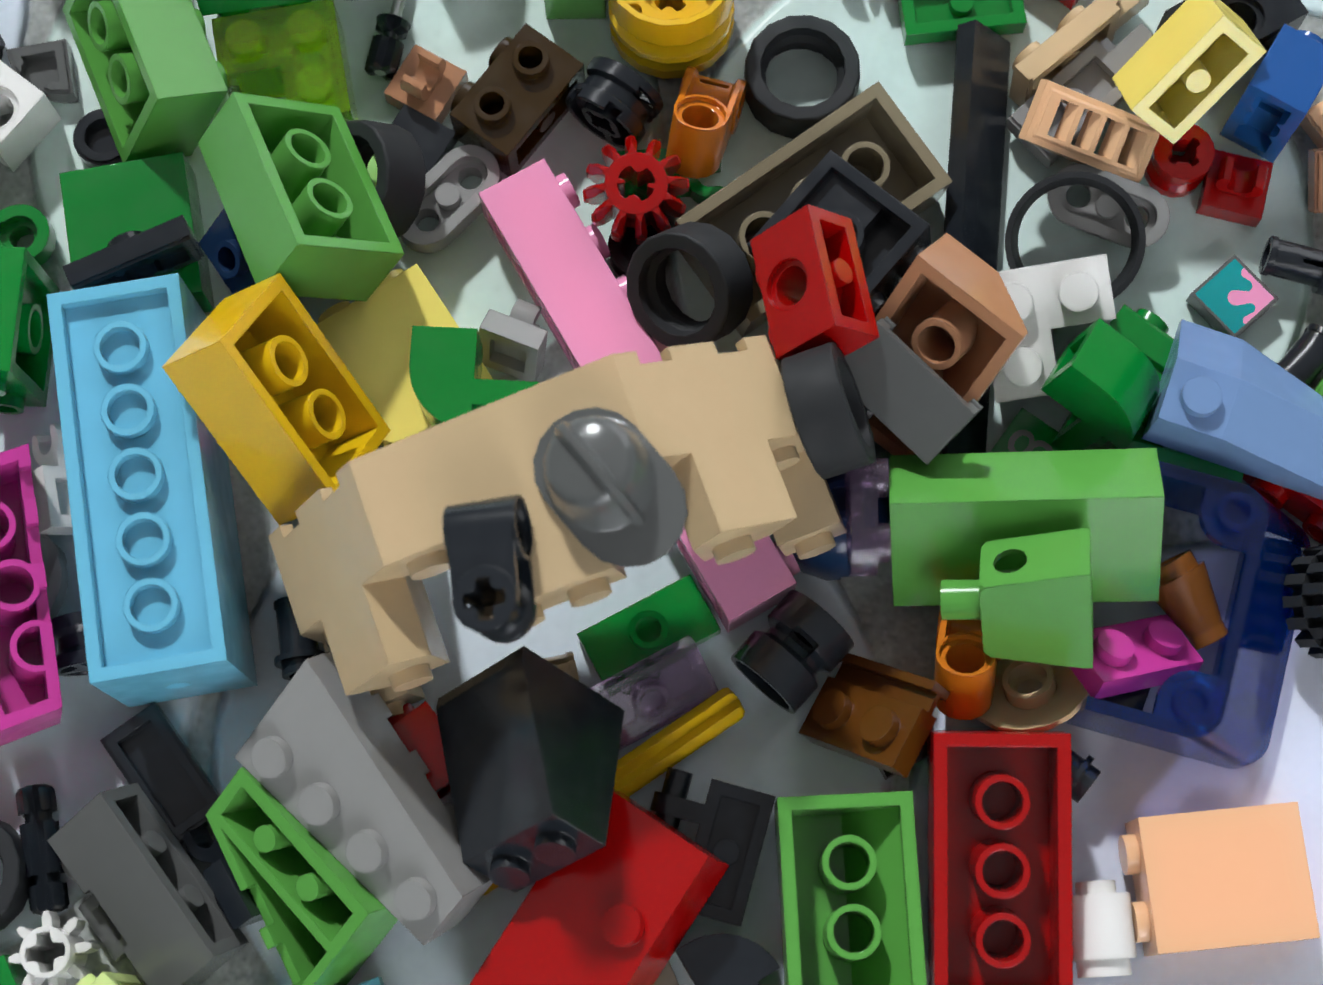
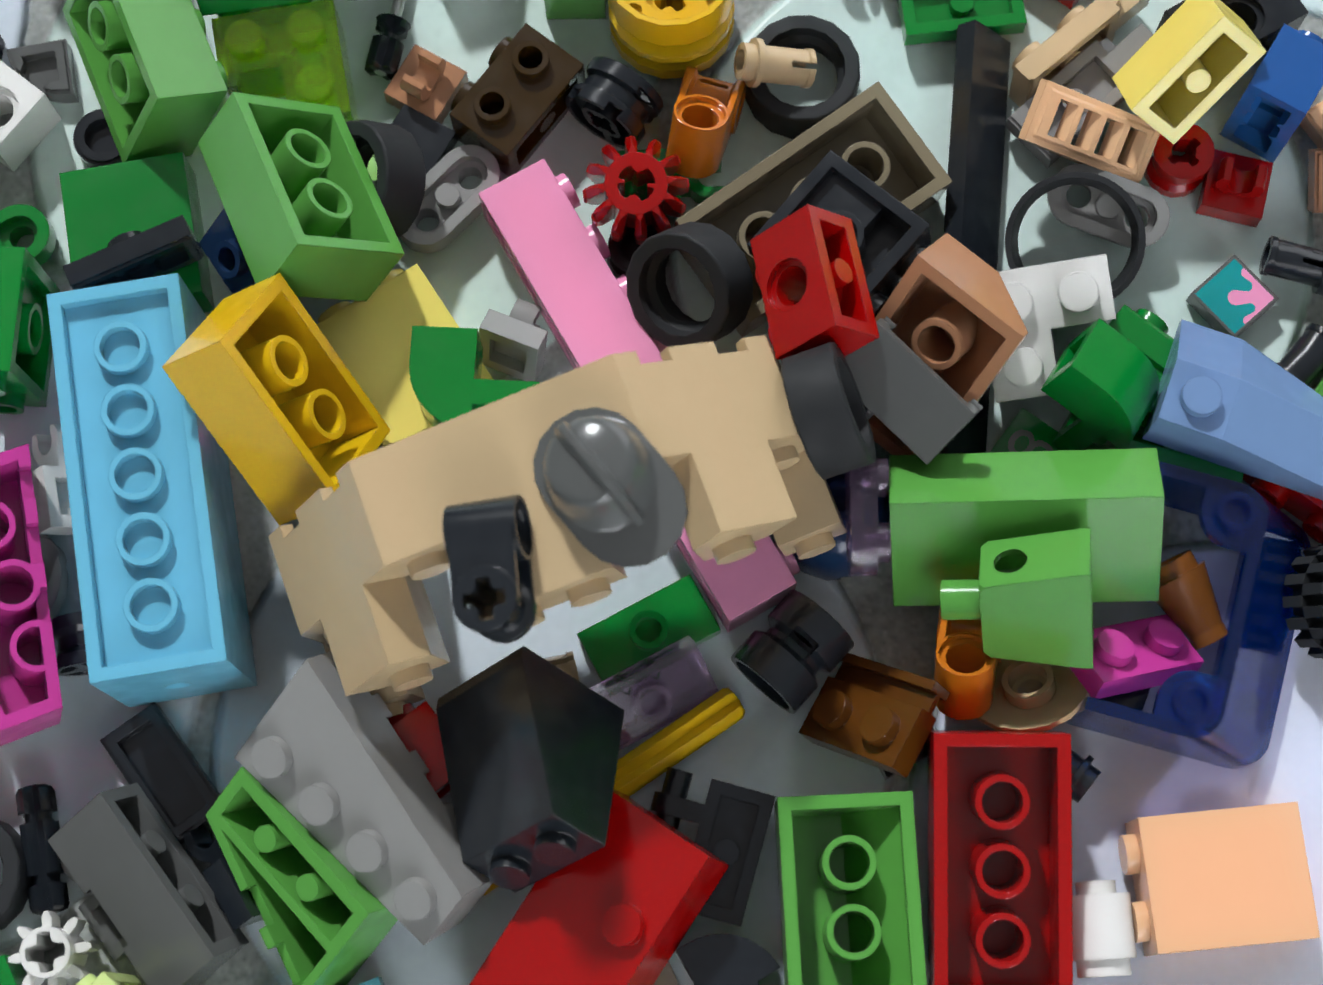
(292, 646): black pin -> none
(773, 64): none -> tan pin

